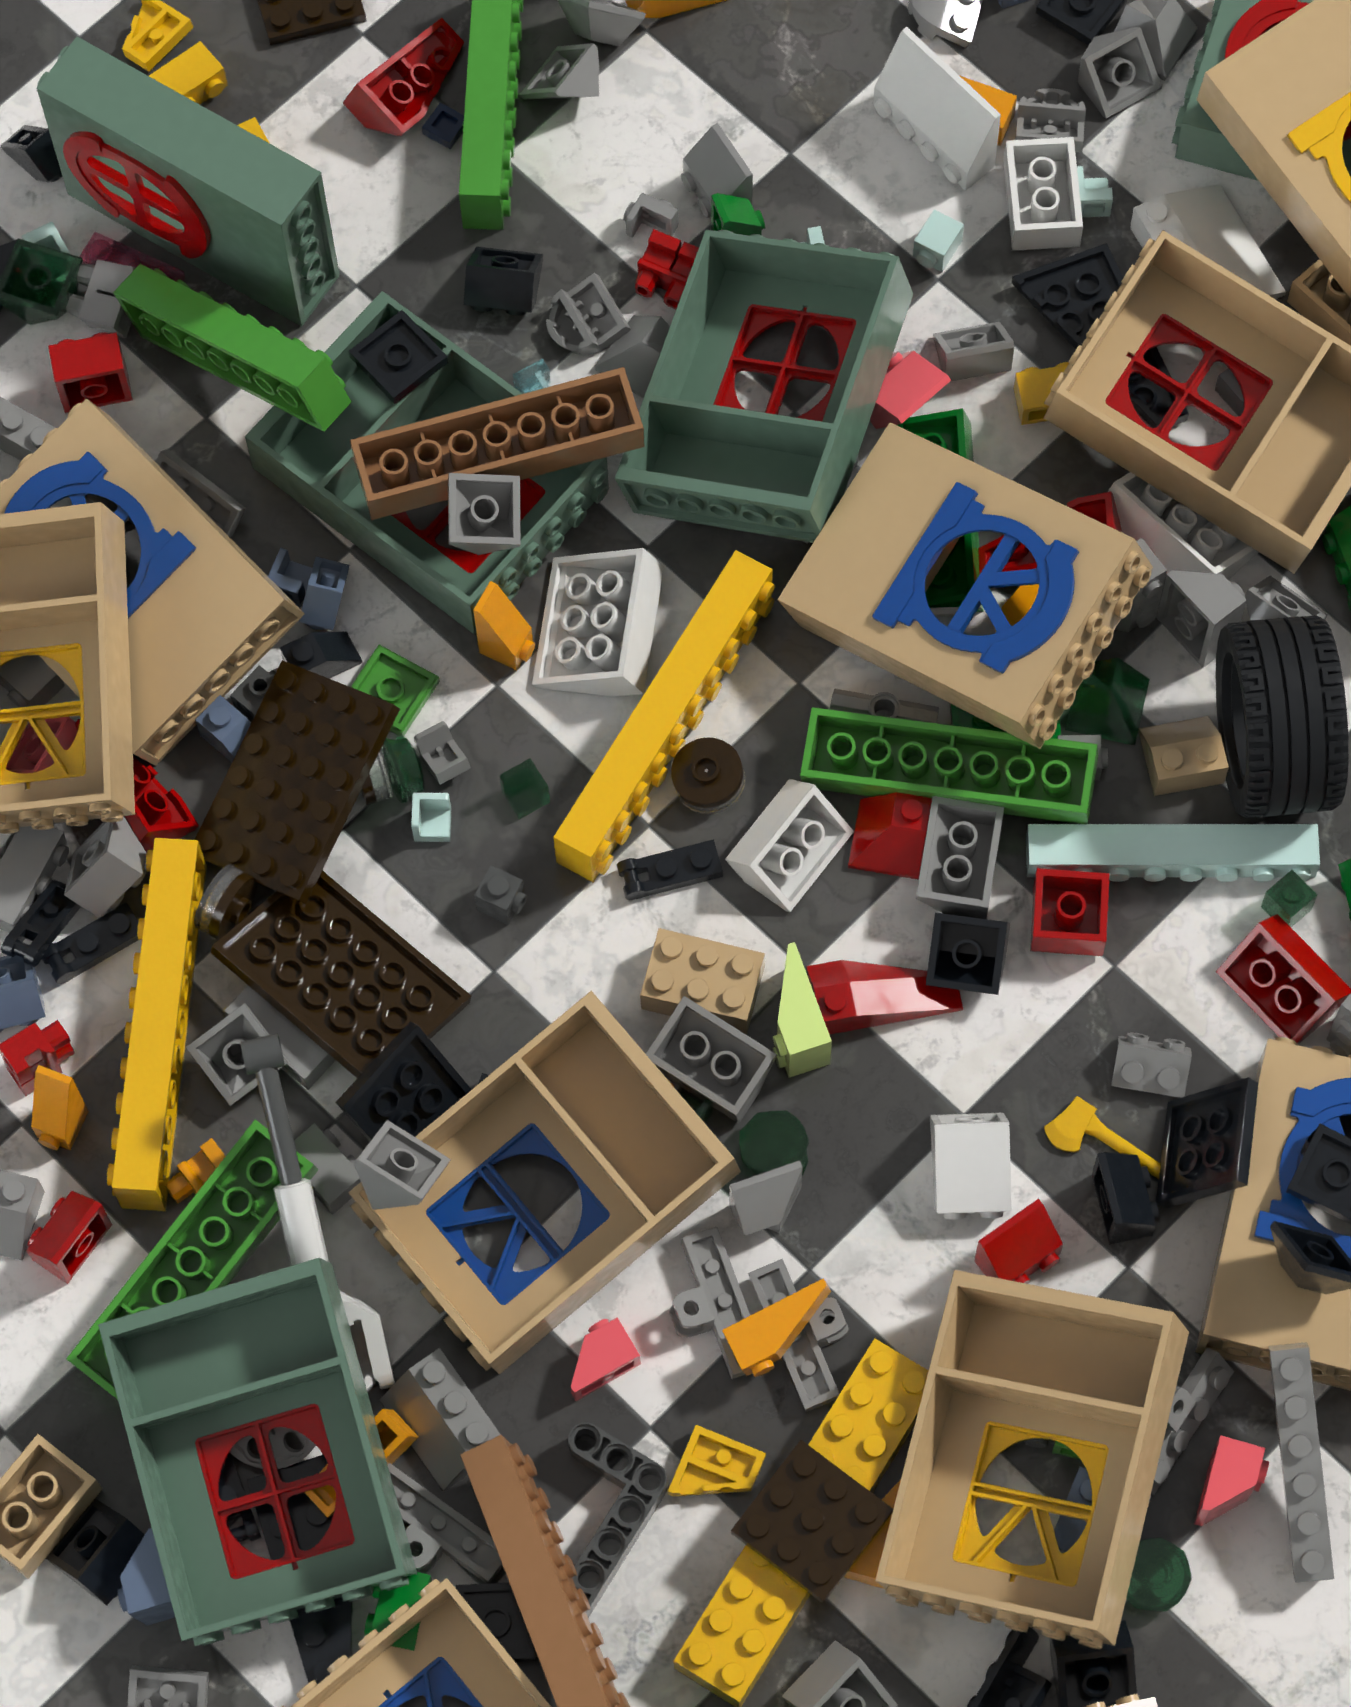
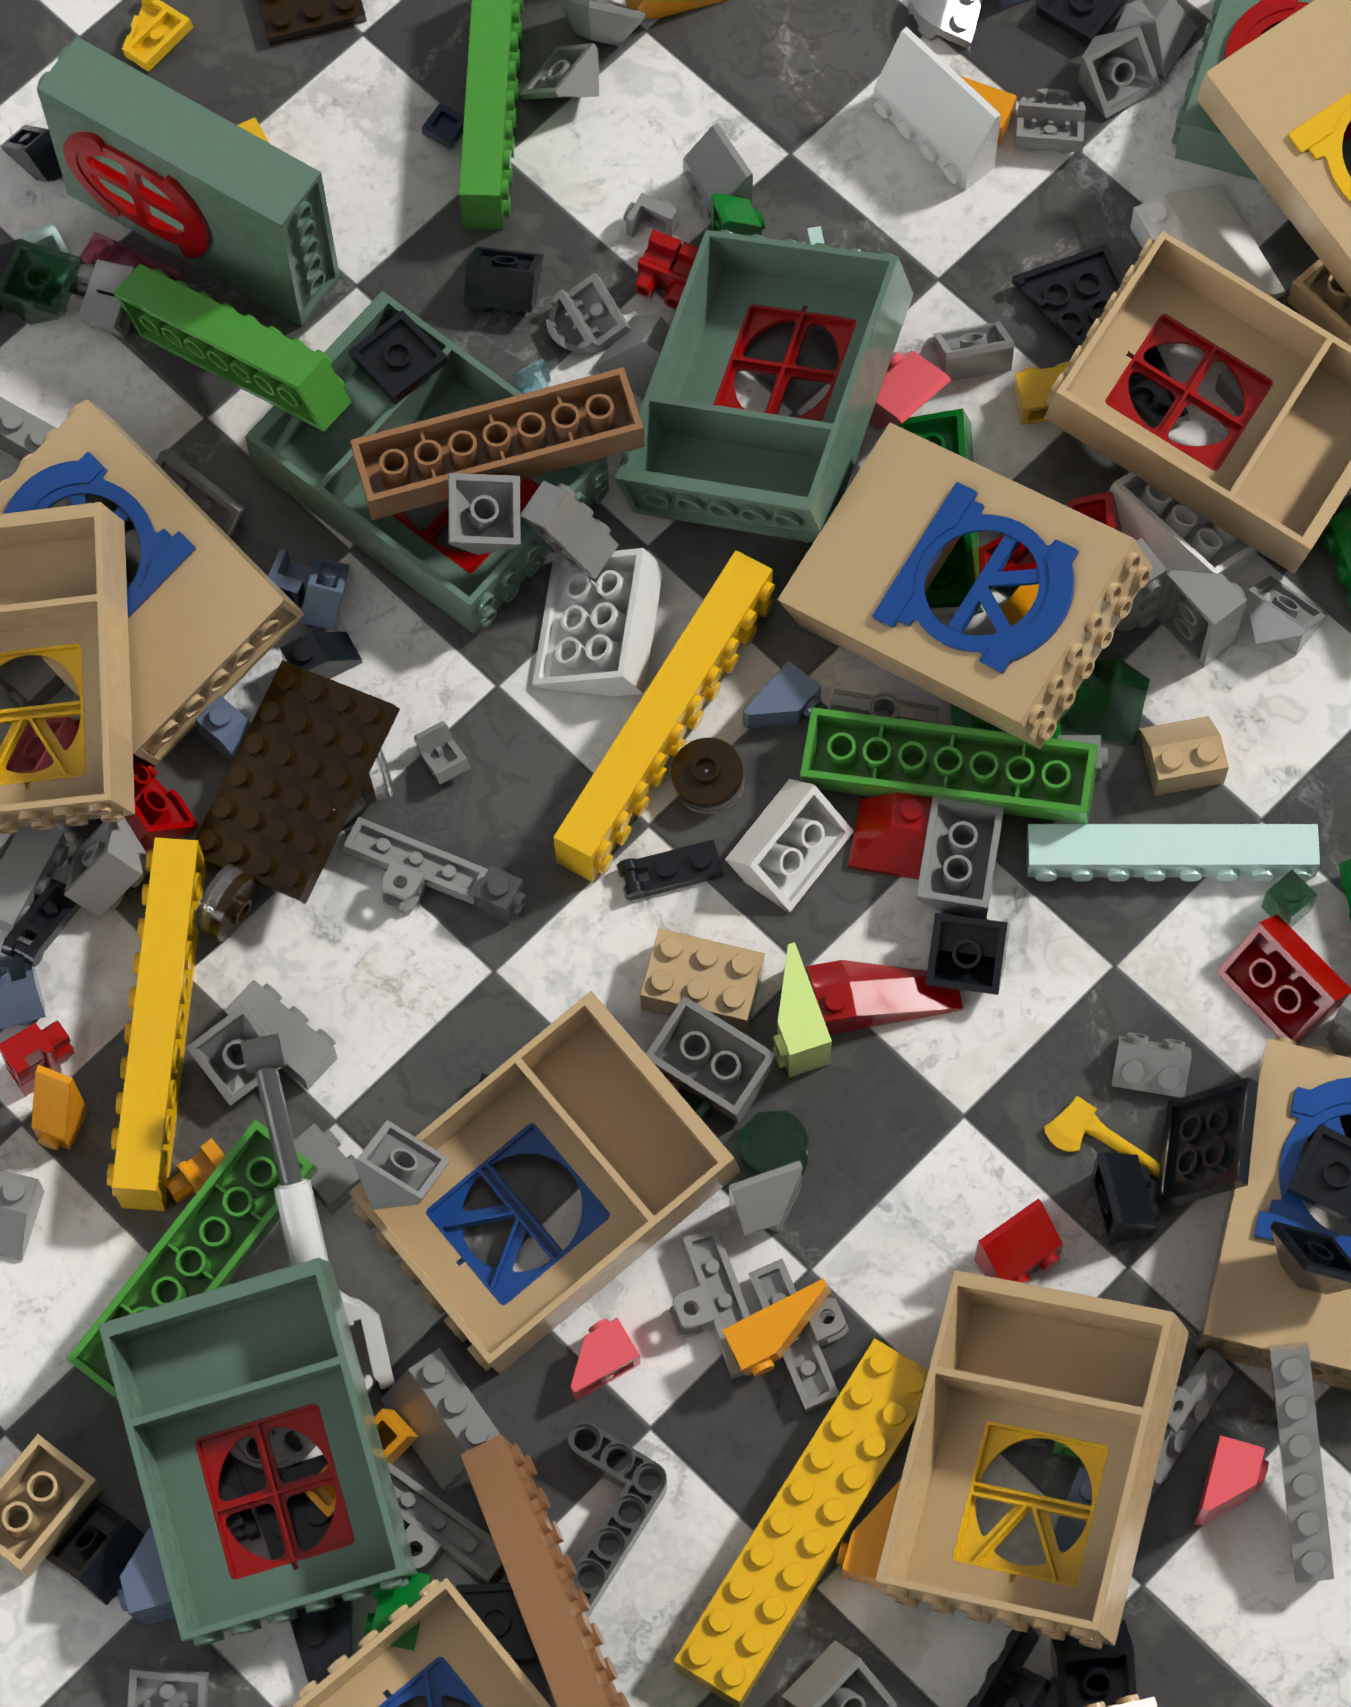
(69, 1235): red slope -> none
(90, 370): red brick -> none
(92, 944): black plate -> none
(193, 74): yellow brick -> none
(252, 691): dark grey brick -> none
(339, 973): dark brown plate -> none
(397, 682): bright green tile -> none
(403, 1085): black plate -> none
(404, 85): red wedge -> none
(404, 768): clear green hat -> none
(412, 866): none -> light grey plate
(431, 817): light aqua panel -> none
(502, 629): light orange slope -> none
(524, 788): clear green panel -> none
(570, 528): none -> light grey brick
(715, 1465): yellow wing -> none
(783, 700): none -> sand blue slope
(812, 1521): dark brown plate -> none
(937, 241): light aqua brick -> none
(971, 1164): white slope -> none
(1043, 193): white brick -> none
(1069, 912): red brick -> none
(1094, 195): light aqua panel -> none
(1158, 1576): clear green hat -> none
(1282, 716): black tyre -> none

